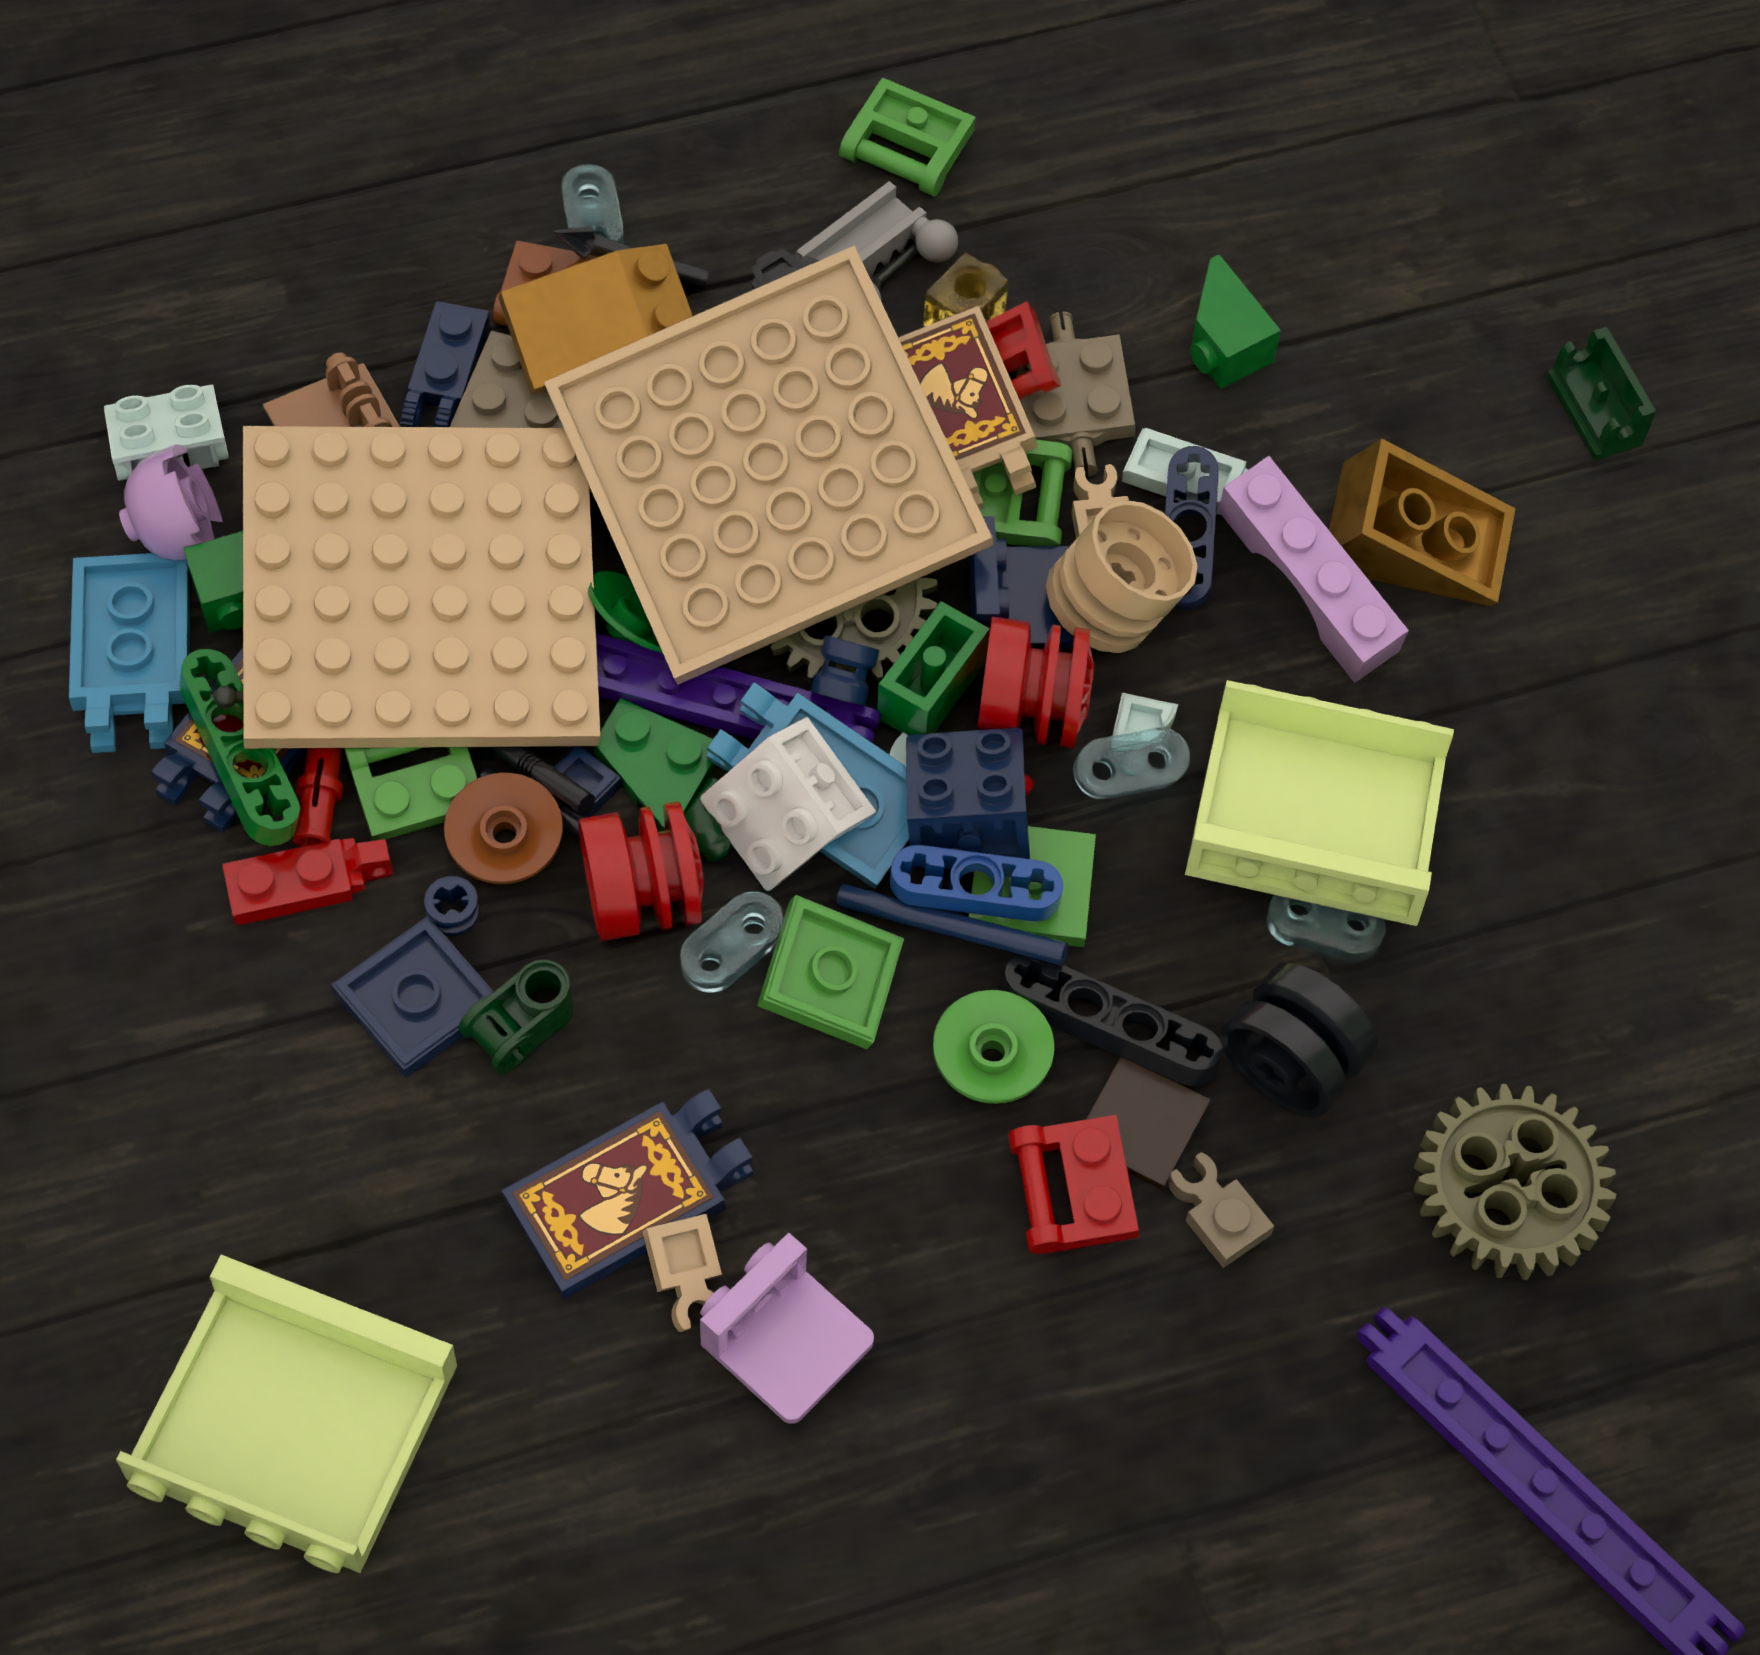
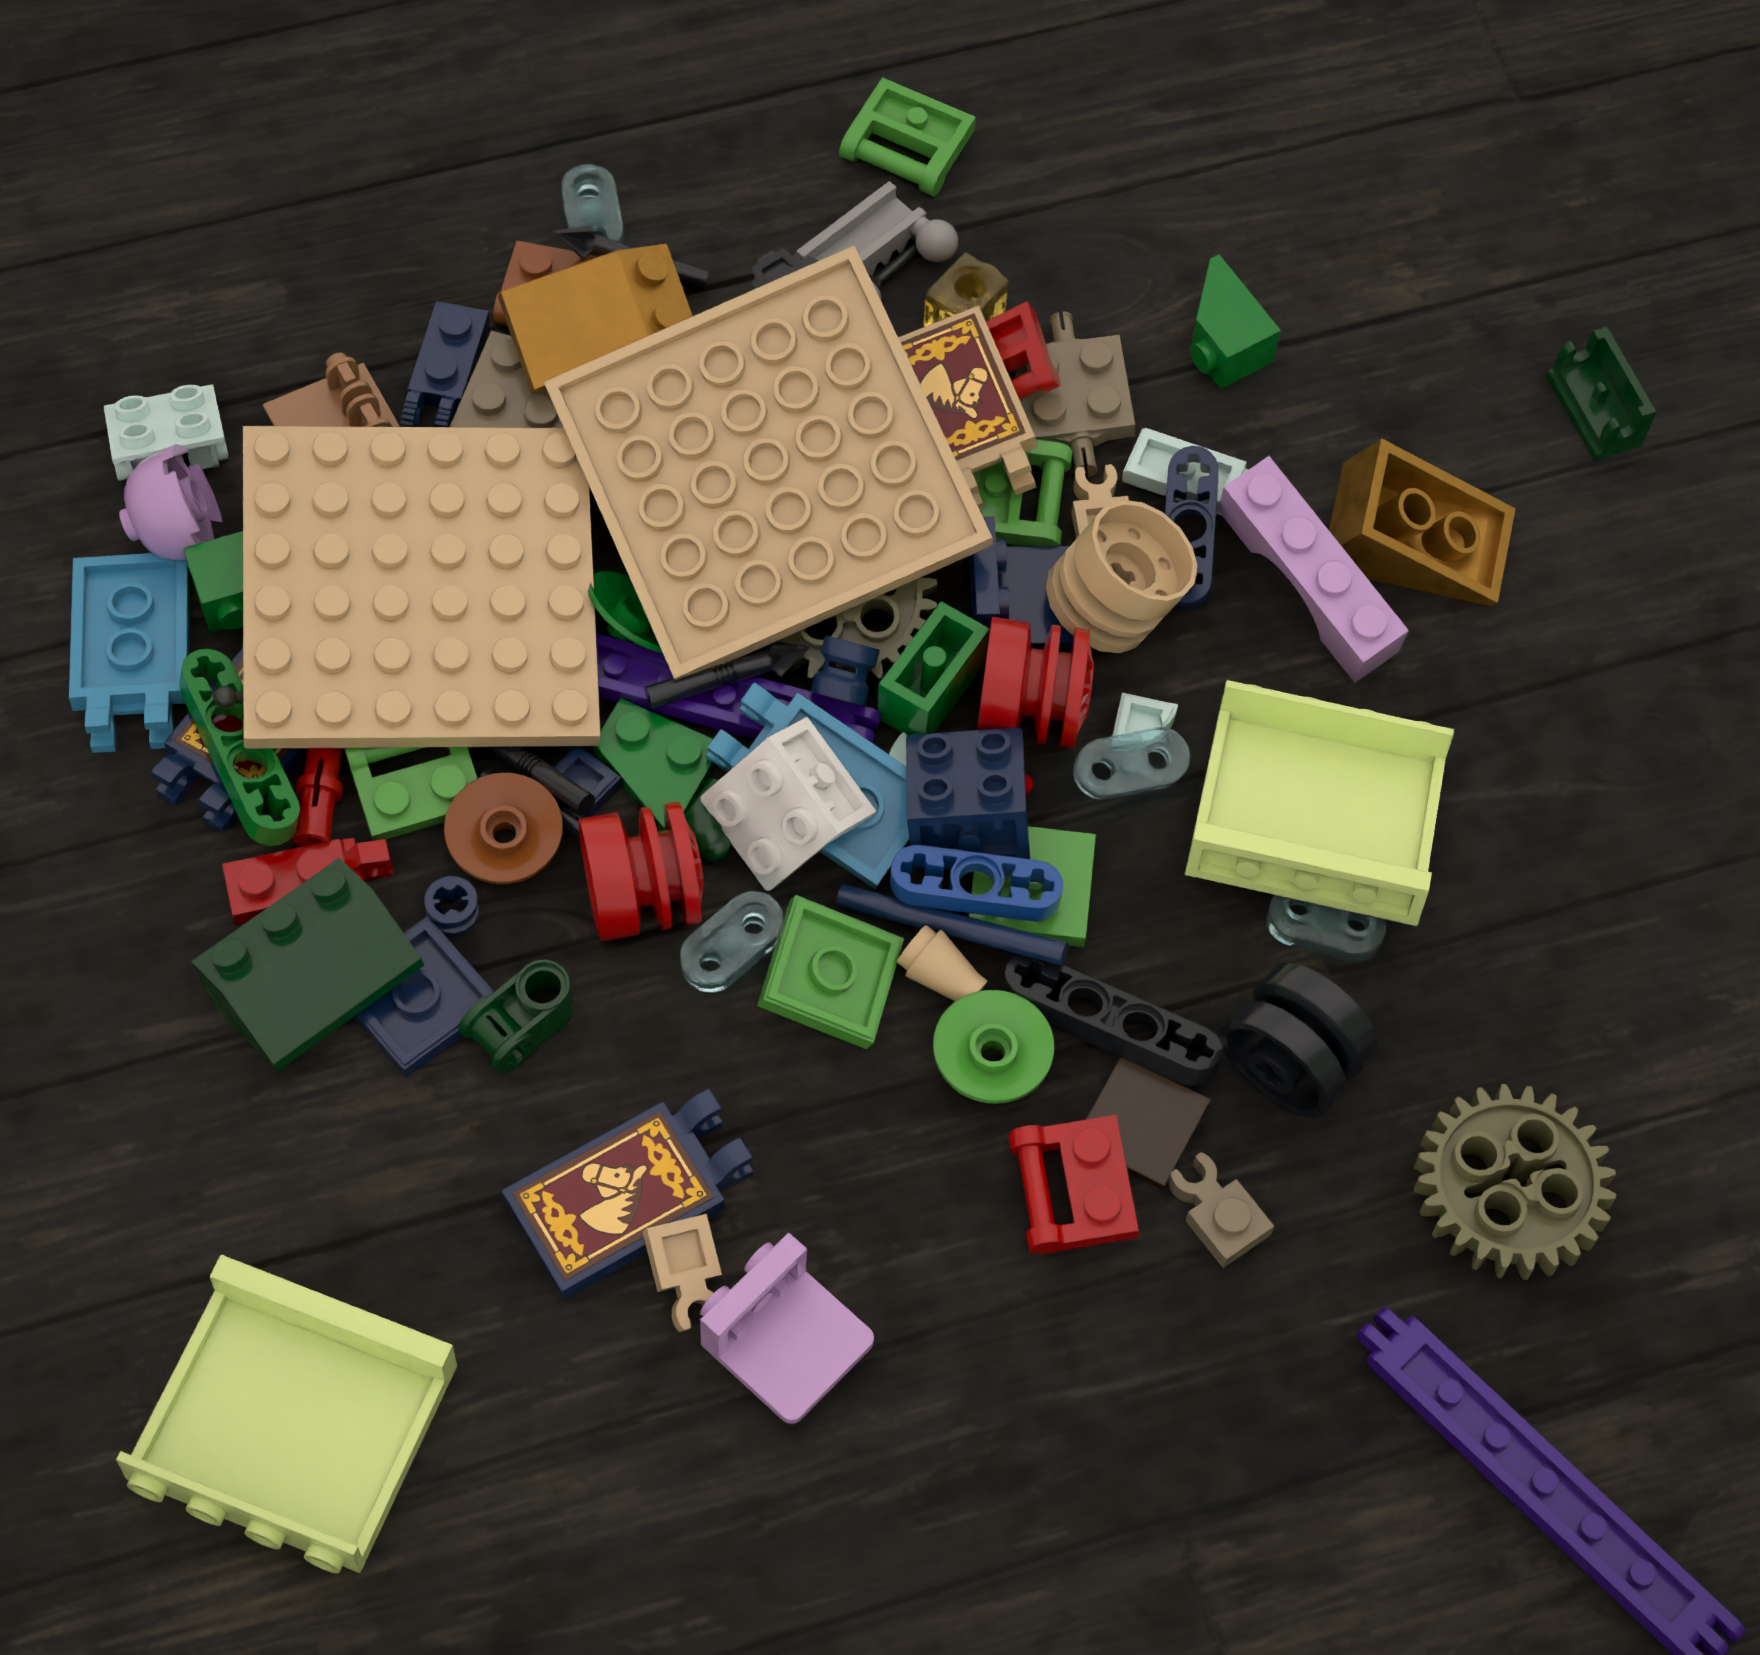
(307, 964): none -> dark green slope
(775, 657): none -> black piece
(939, 965): none -> tan cone

